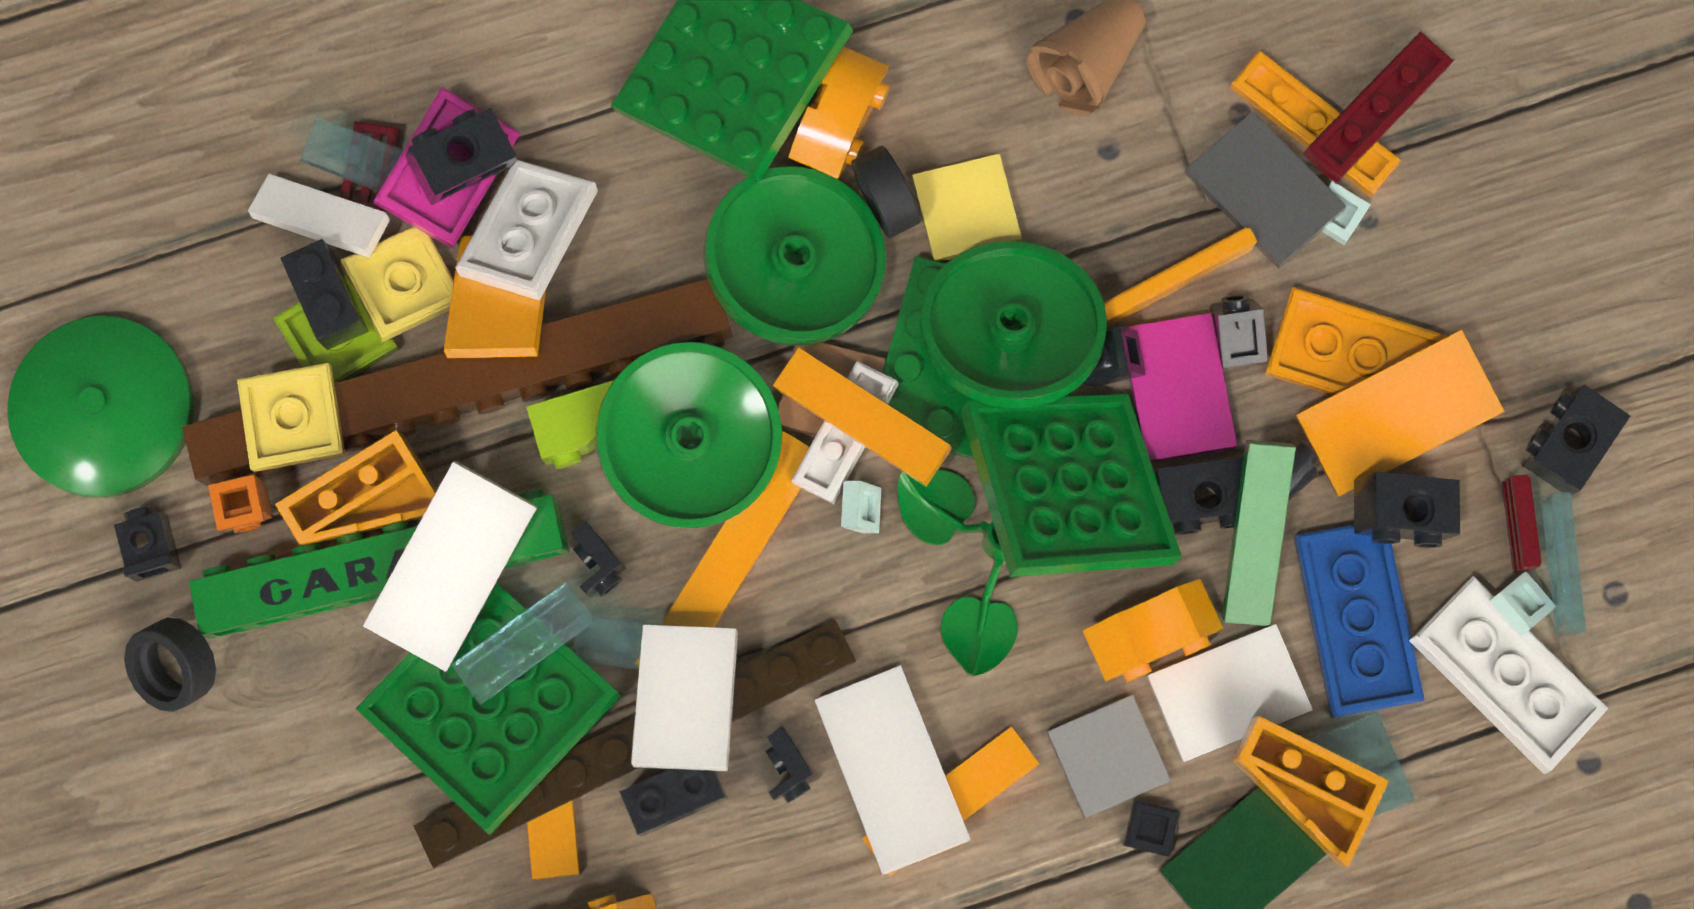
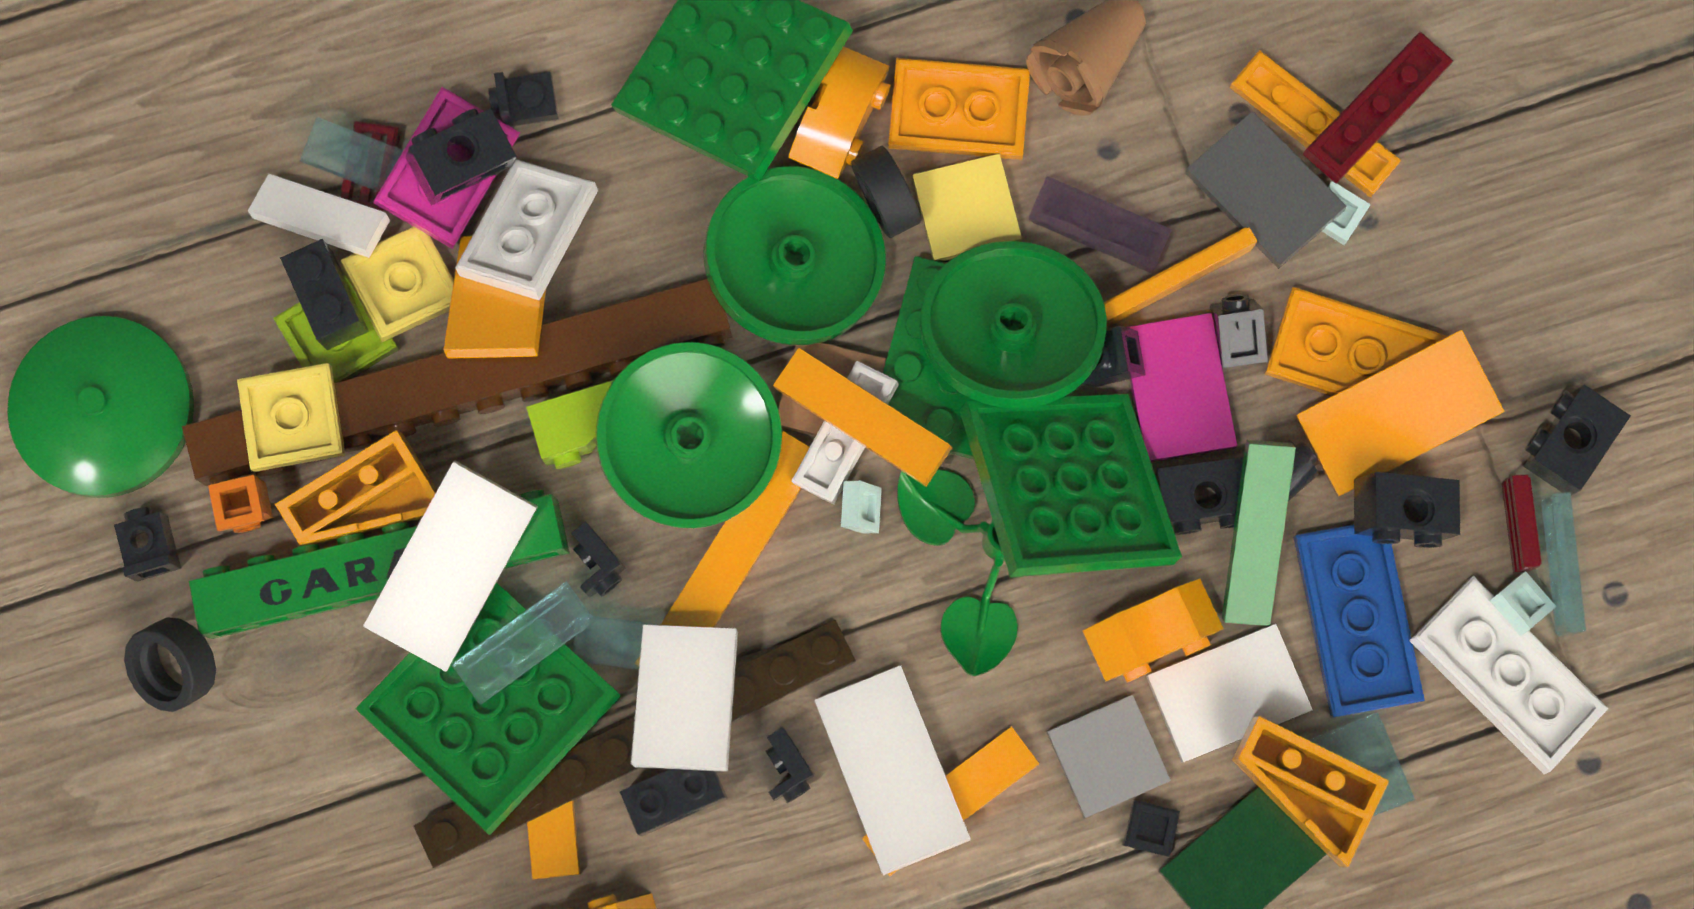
(524, 99): none -> black bracket
(959, 108): none -> light orange tile
(1099, 224): none -> clear purple plate

